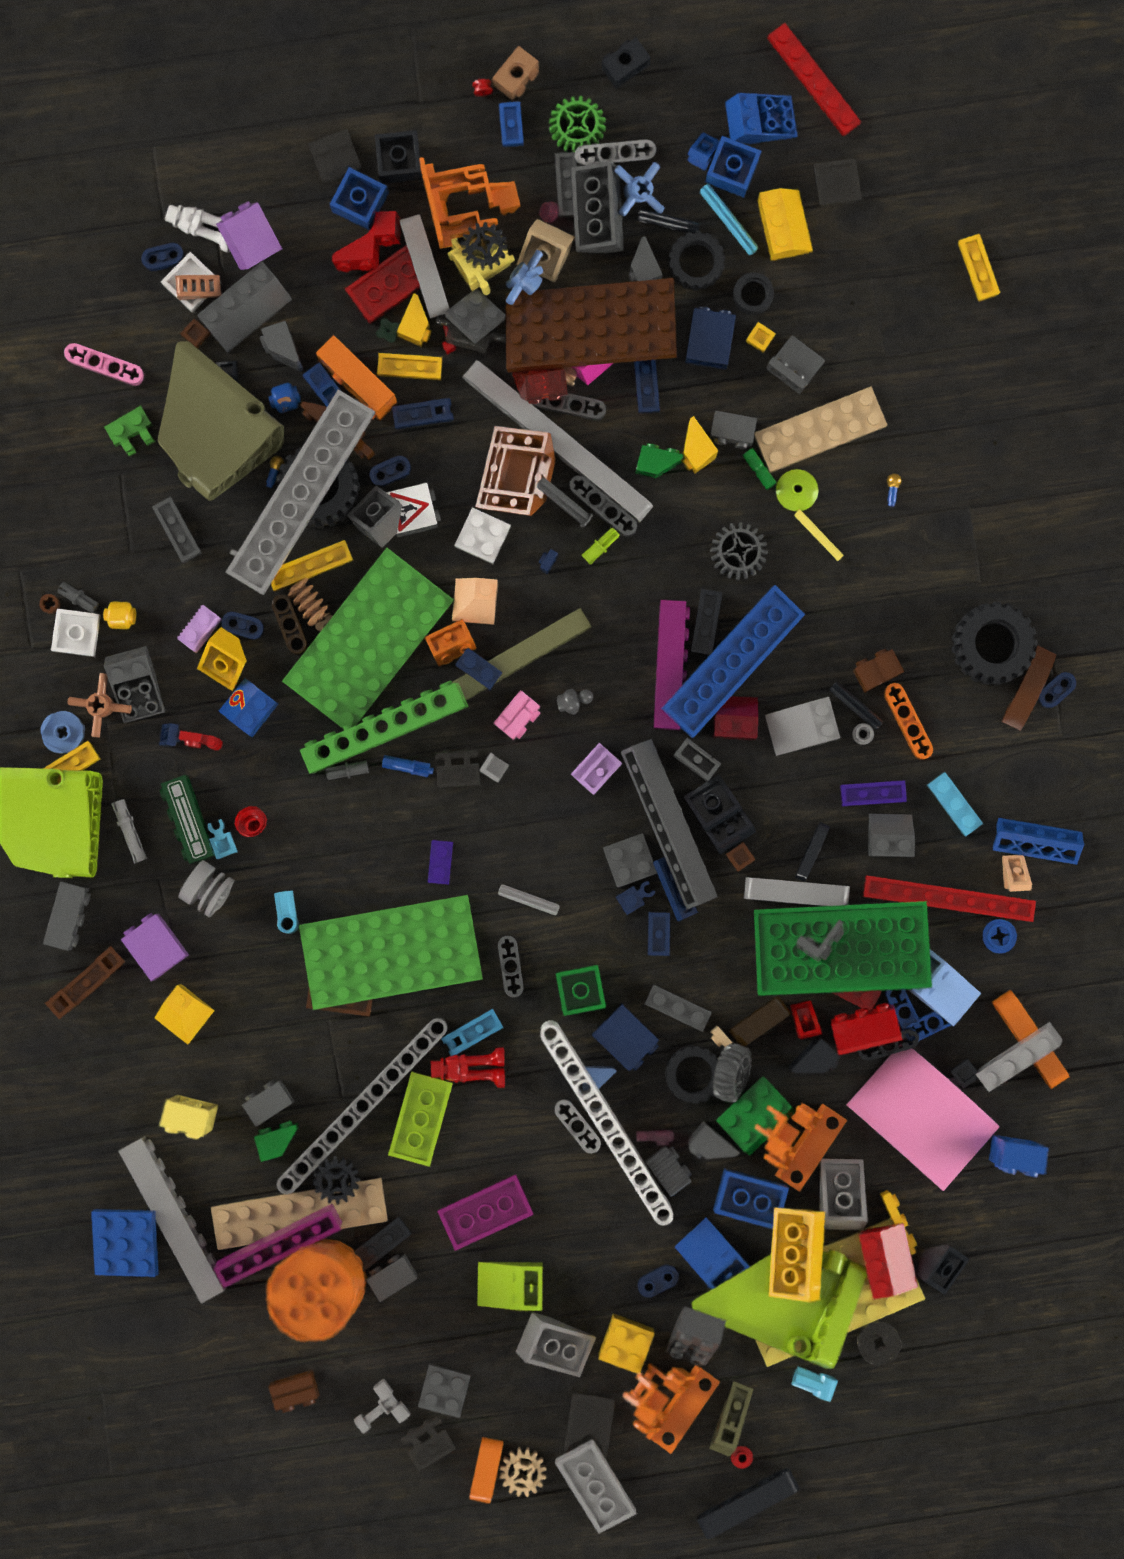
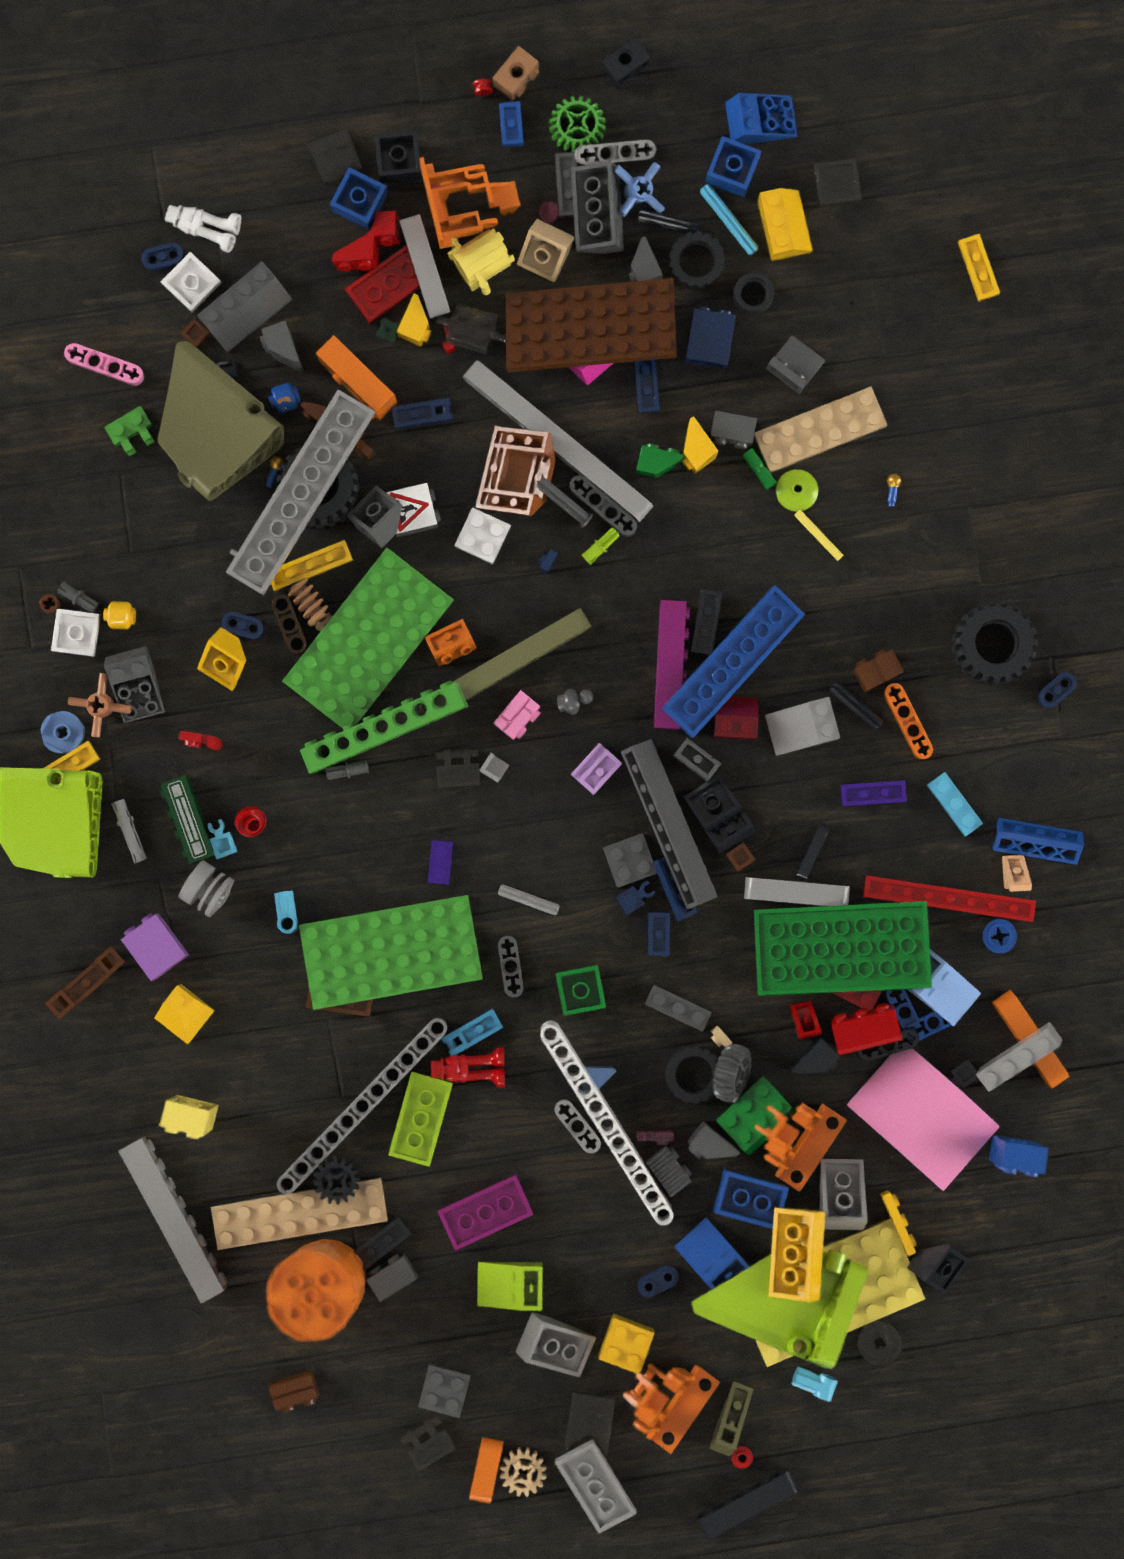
(67, 916): dark grey brick -> none
(125, 1242): blue plate -> none
(169, 735): dark blue plate -> none
(176, 530): dark grey plate -> none
(189, 279): nougat slope -> none
(199, 628): lavender brick -> none
(248, 235): medium lavender brick -> none
(248, 707): blue slope -> none
(267, 1103): dark grey brick -> none
(275, 1142): green slope -> none
(278, 1245): magenta brick -> none
(321, 383): blue slope -> none
(387, 1404): light grey bar -> none
(388, 468): dark blue plate -> none
(409, 366): yellow plate -> none
(409, 766): blue piece -> none
(475, 315): dark grey plate -> none
(475, 600): light nougat slope -> none
(478, 669): dark blue plate -> none
(491, 242): black gear -> none
(525, 278): medium blue bar -> none
(541, 384): clear red slope -> none
(564, 407): dark grey beam -> none
(570, 375): tan plate -> none
(626, 1038): dark blue brick -> none
(695, 1336): dark grey slope -> none
(703, 151): blue slope -> none
(720, 556): dark grey gear -> none
(759, 1021): dark brown beam -> none
(760, 337): yellow plate -> none
(811, 948): dark grey bracket -> none
(814, 79): red plate -> none
(868, 729): light grey plate -> none
(888, 1260): slope -> none
(891, 835): dark grey slope -> none
(1029, 689): reddish brown slope -> none

